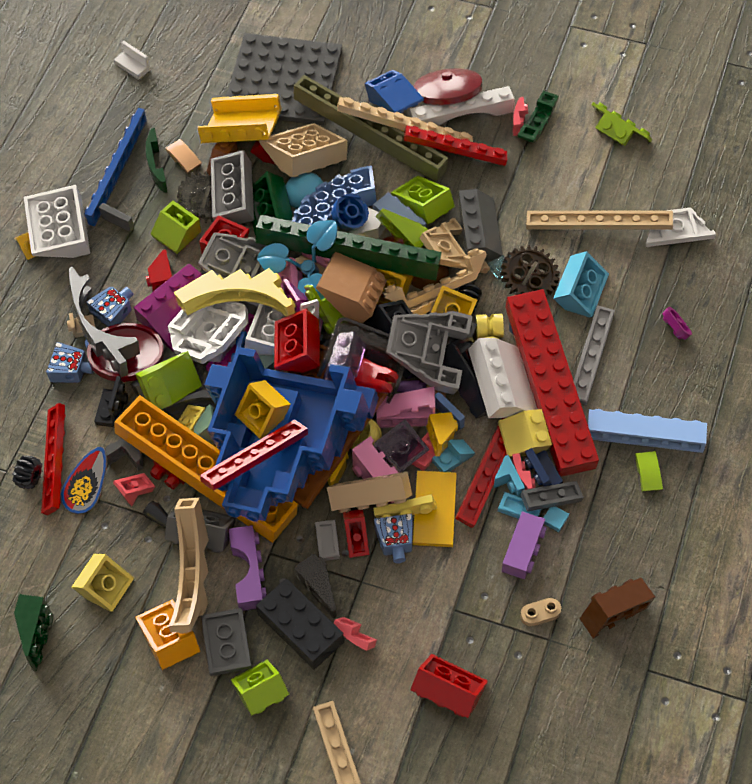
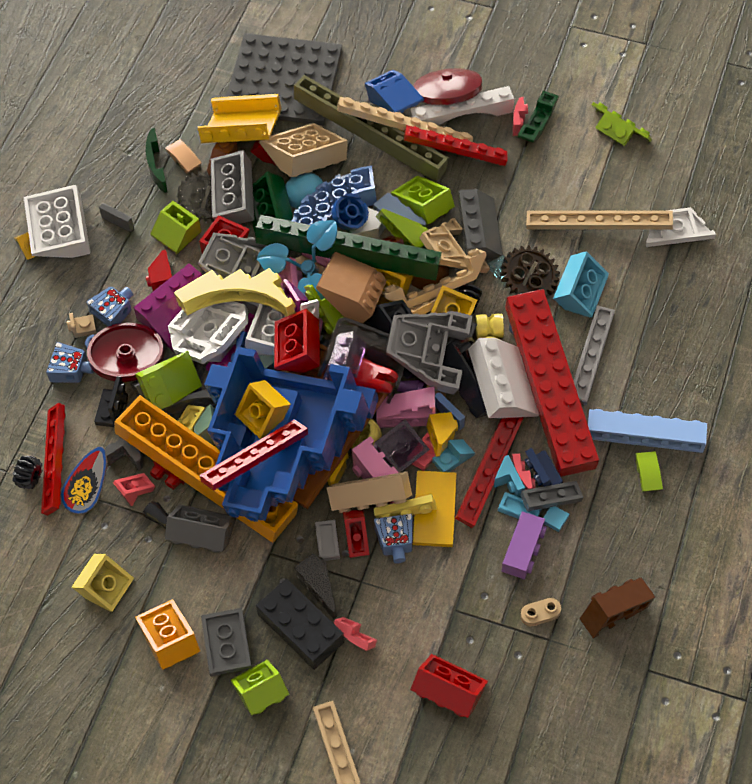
(32, 621): dark green slope -> none
(112, 347): slope -> none
(116, 166): blue plate -> none
(132, 61): white panel -> none
(193, 567): tan arch -> none
(243, 545): medium lavender arch -> none
(524, 432): light yellow slope -> none
(673, 319): magenta plate -> none

